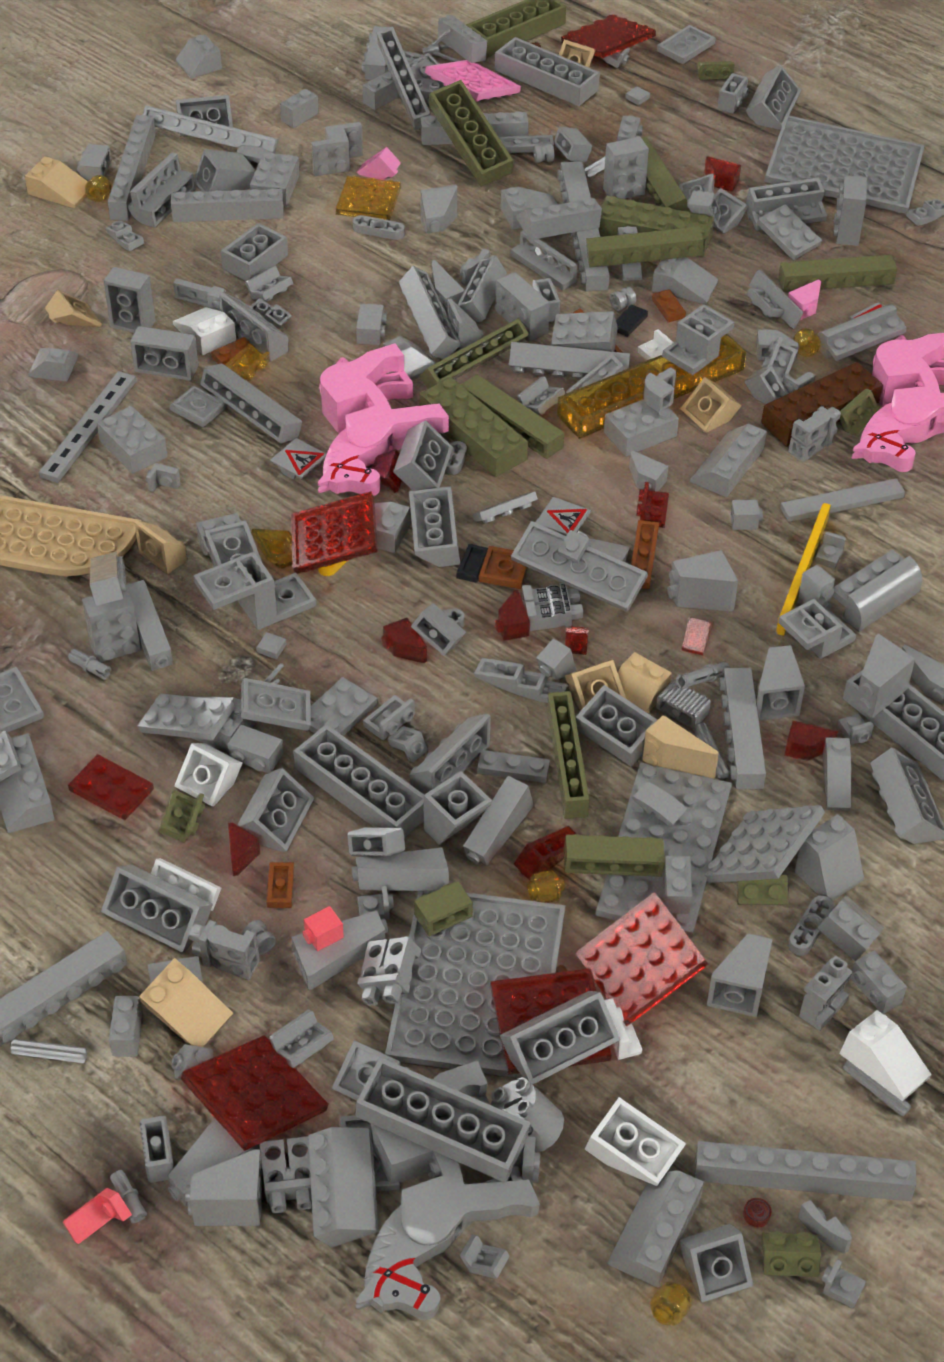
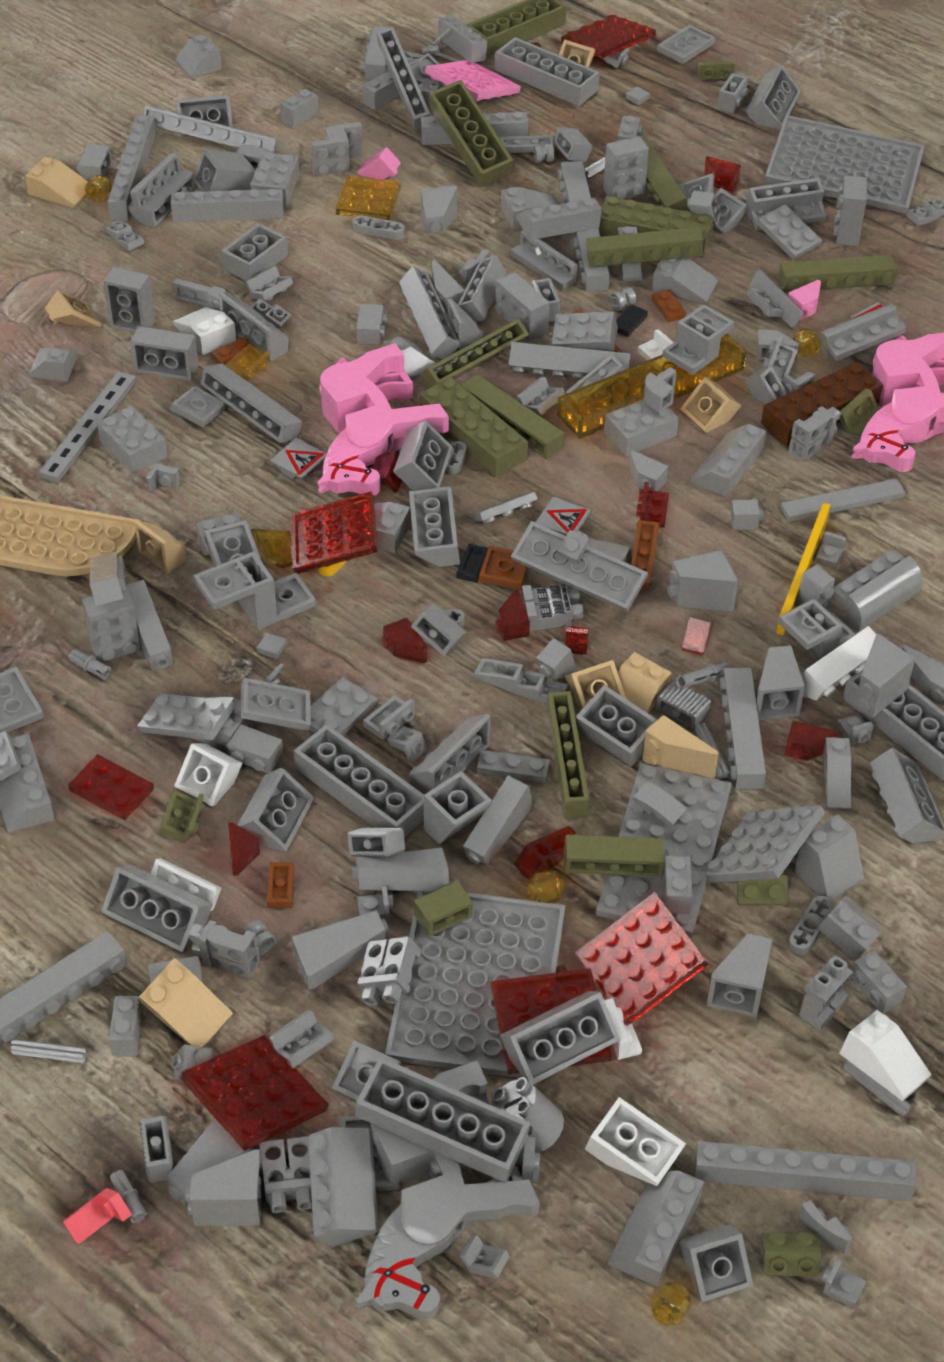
(323, 928): coral brick -> none
(757, 1212): clear red tile -> none
(838, 665): none -> white slope

